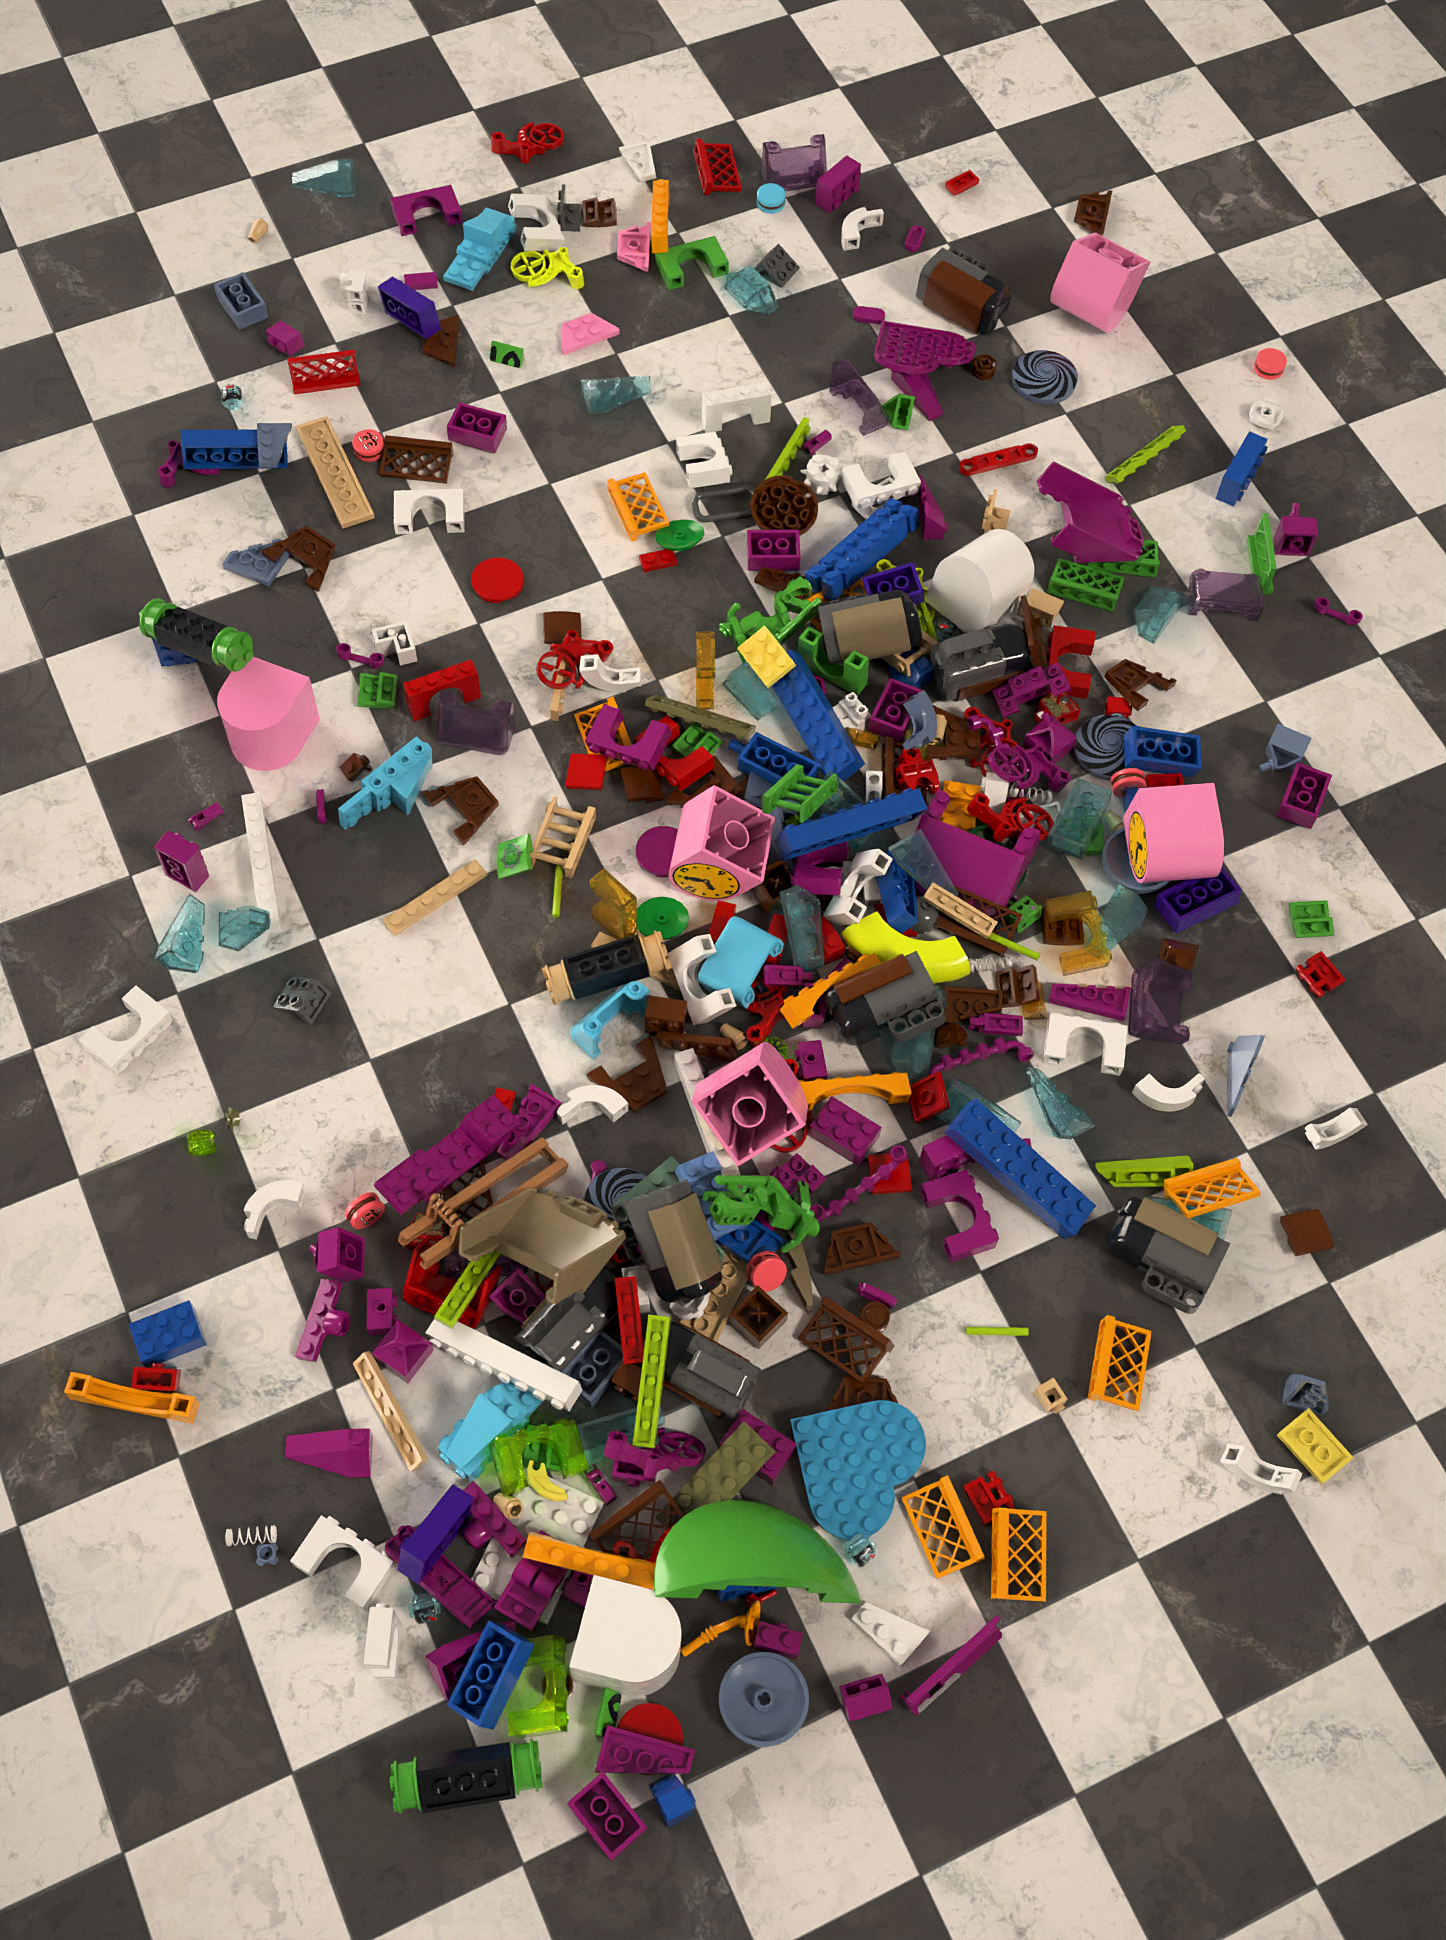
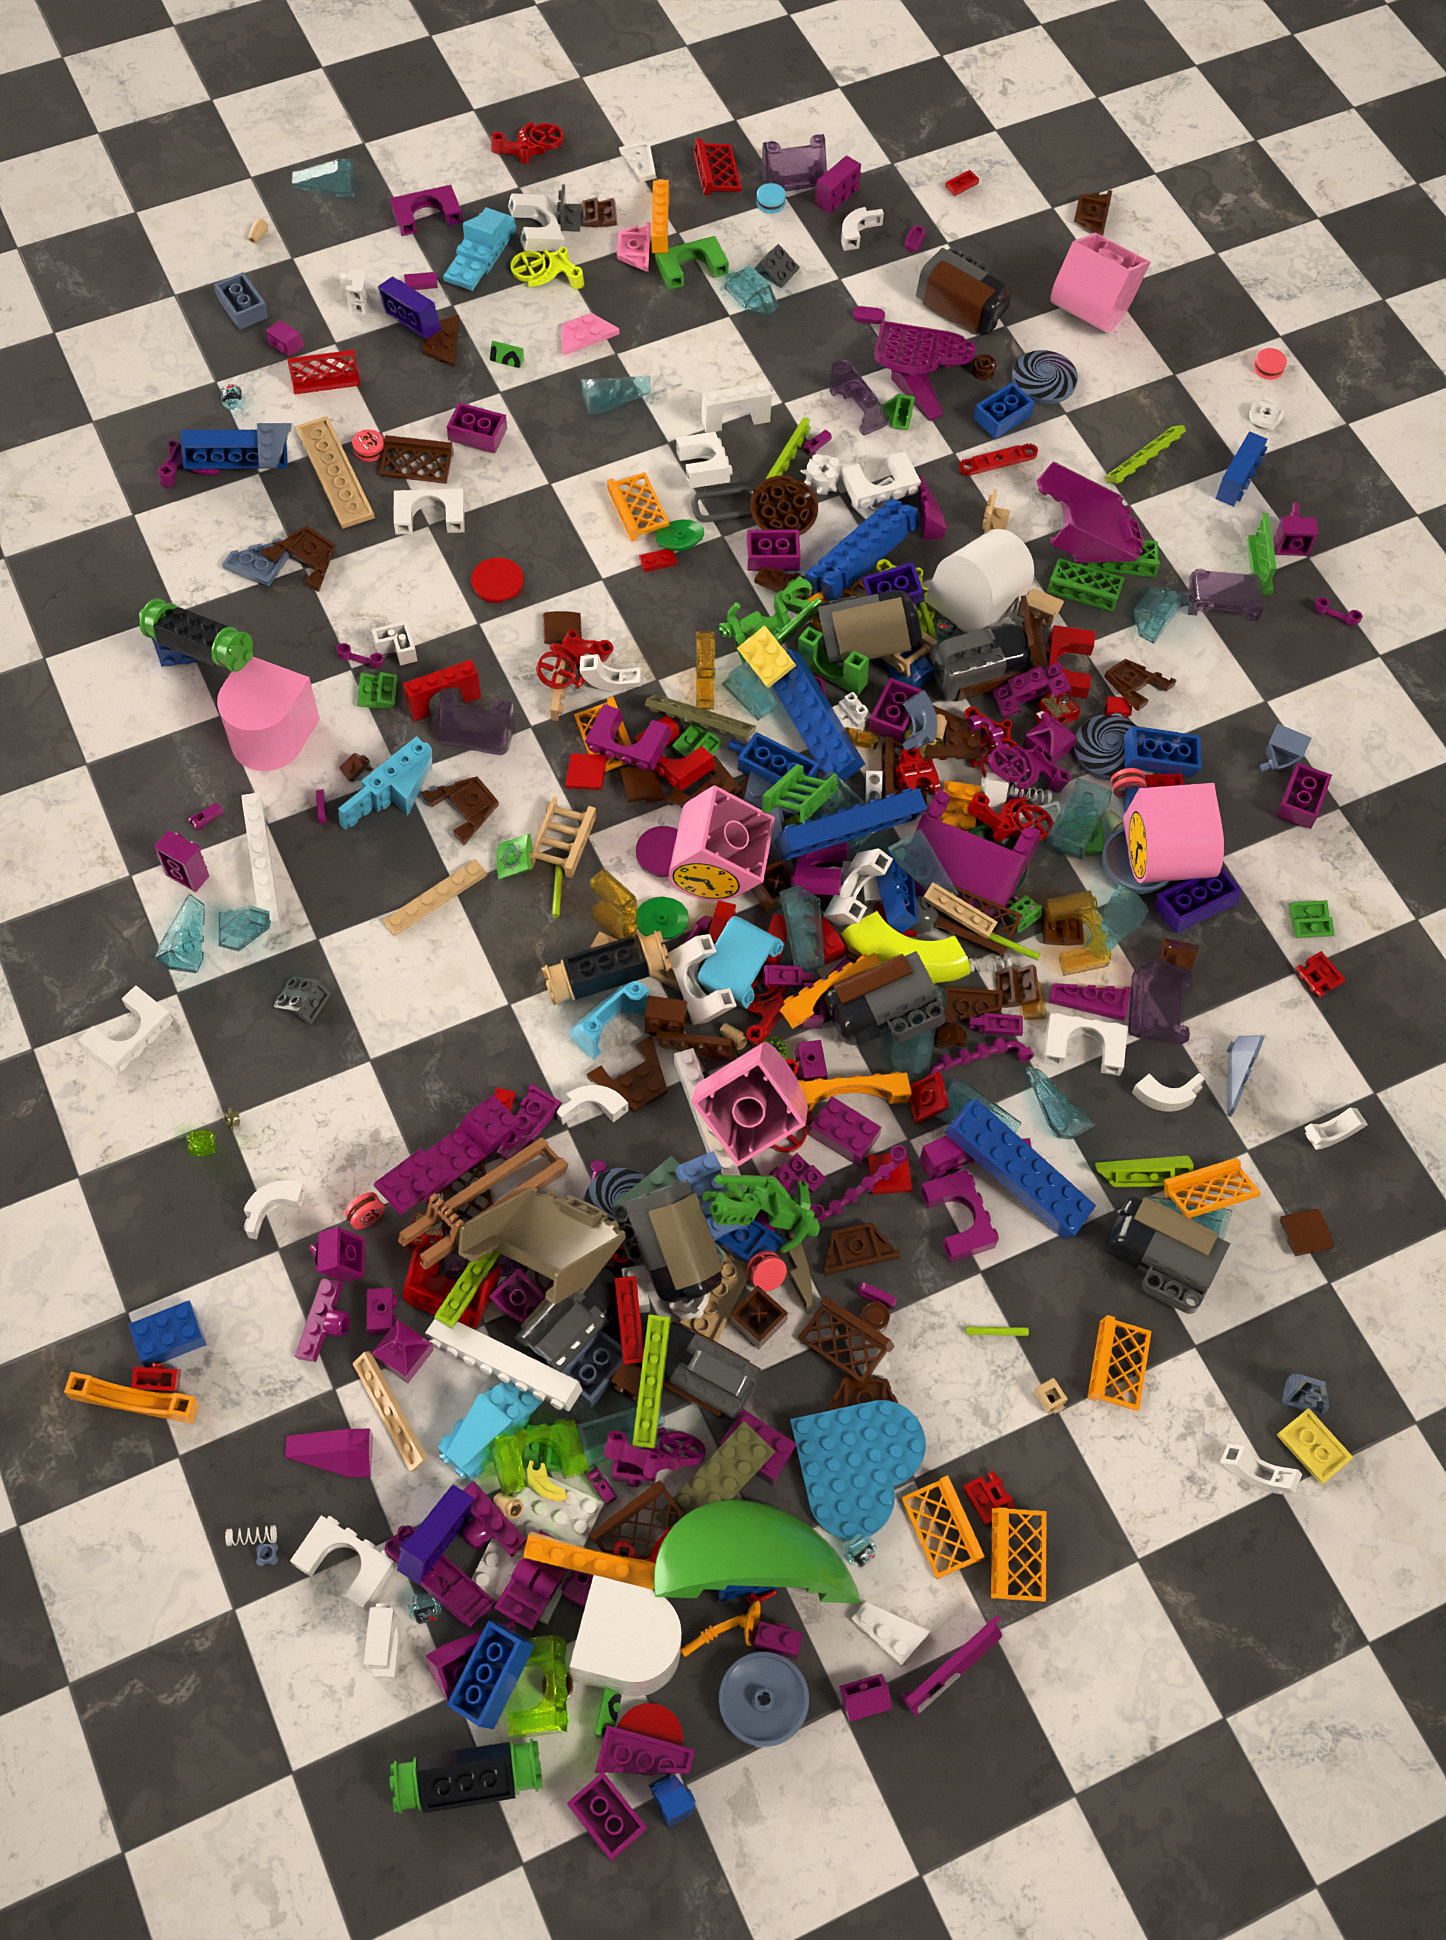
(703, 923): none -> magenta bar
(1004, 410): none -> blue brick

